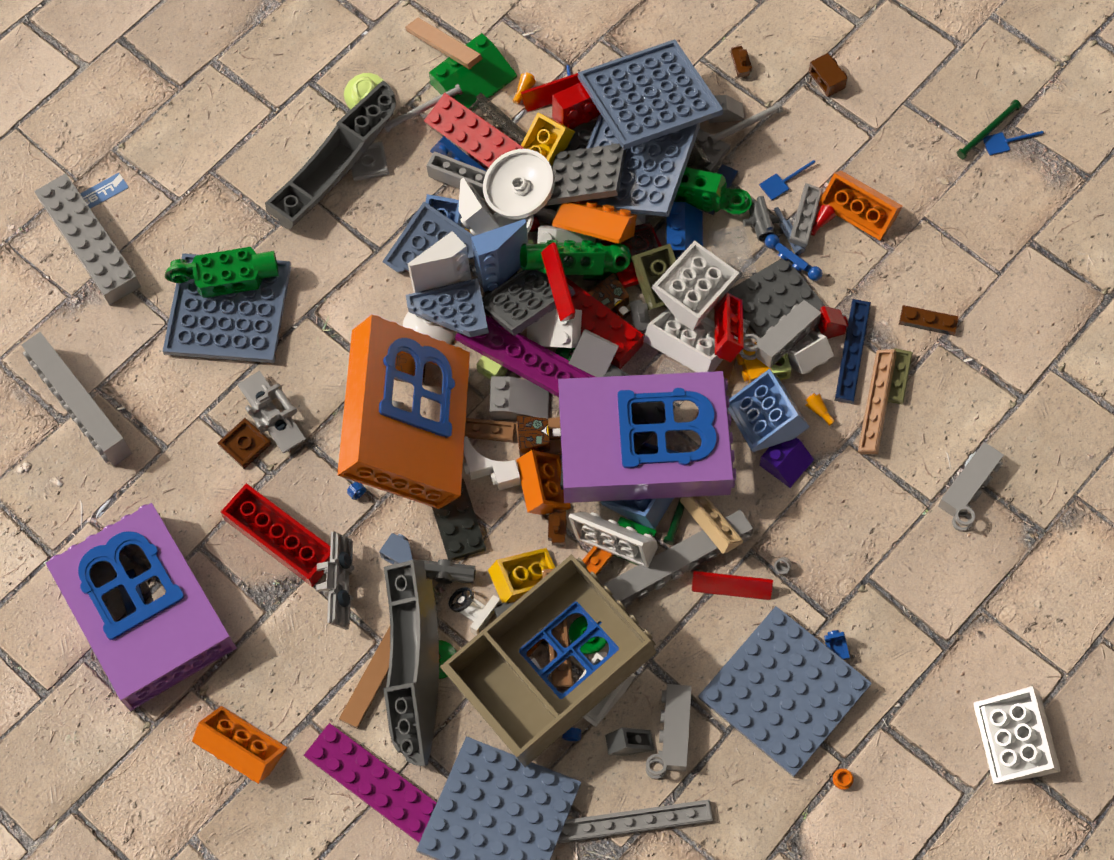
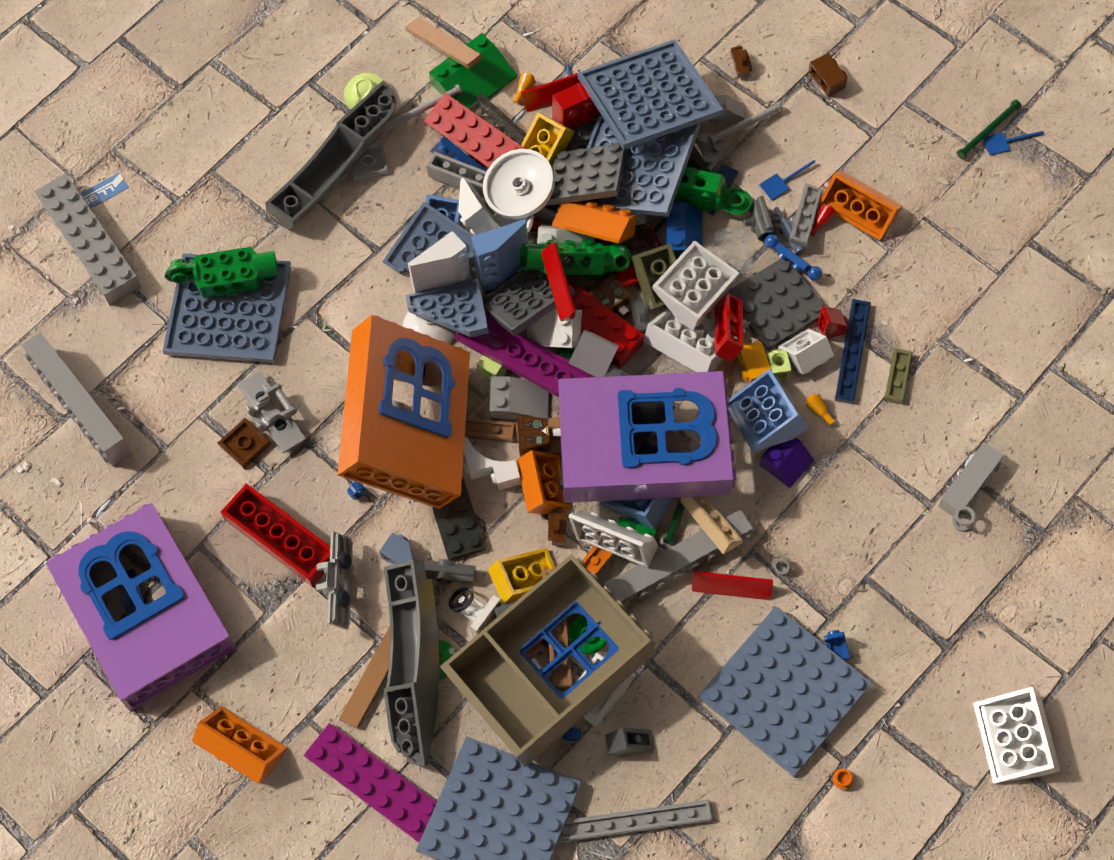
(675, 732): light grey hinge -> none
(784, 335): light grey hinge -> none
(877, 401): medium nougat tile -> none
(928, 320): reddish brown plate -> none

